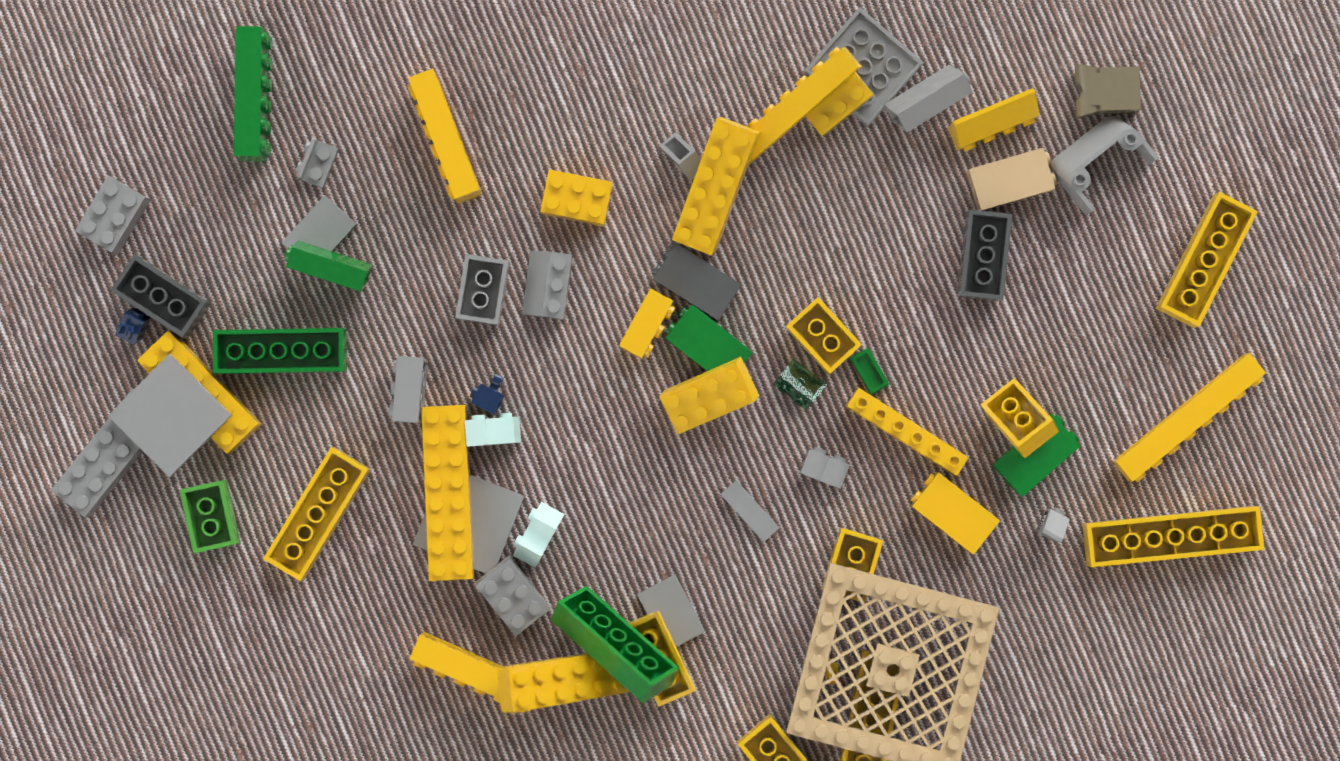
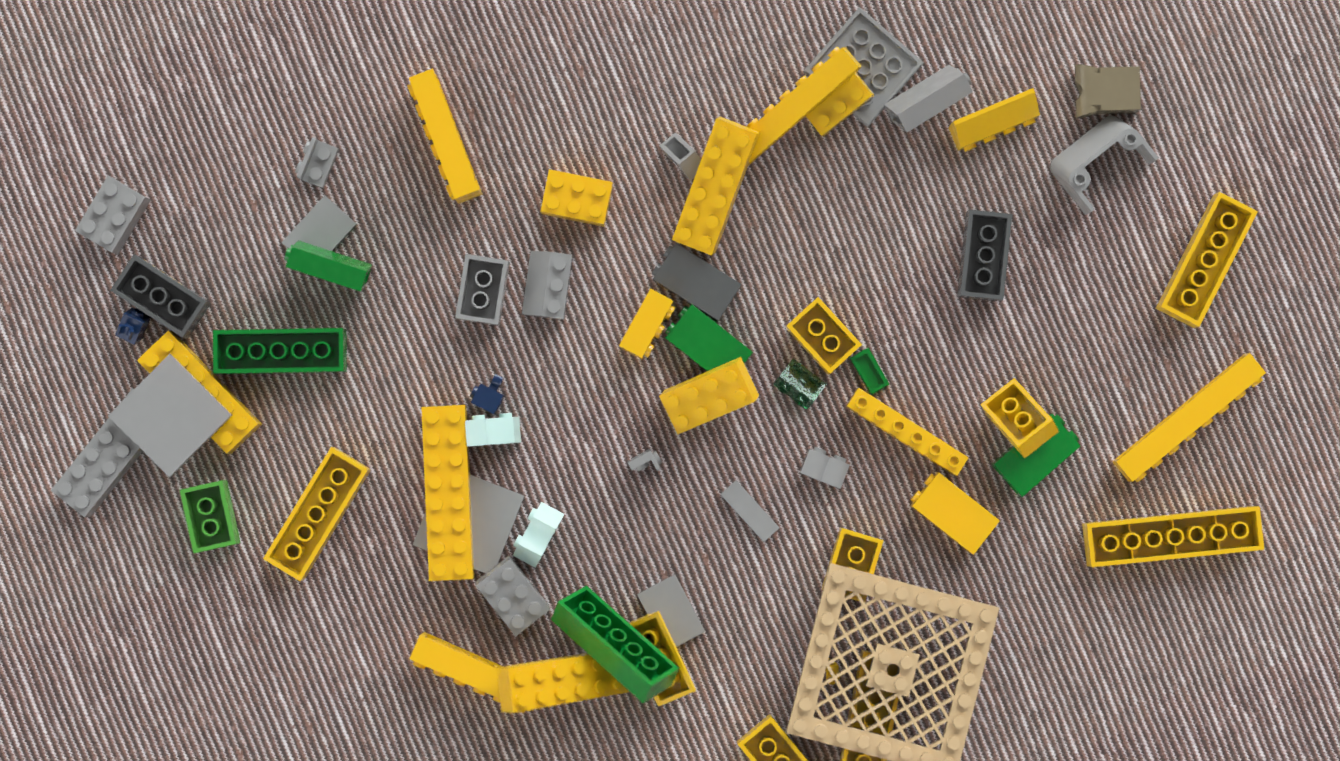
(251, 94): green brick -> none
(408, 389): light grey brick -> none
(641, 460): none -> light grey bracket
(1011, 179): tan brick -> none
(1053, 524): slope -> none

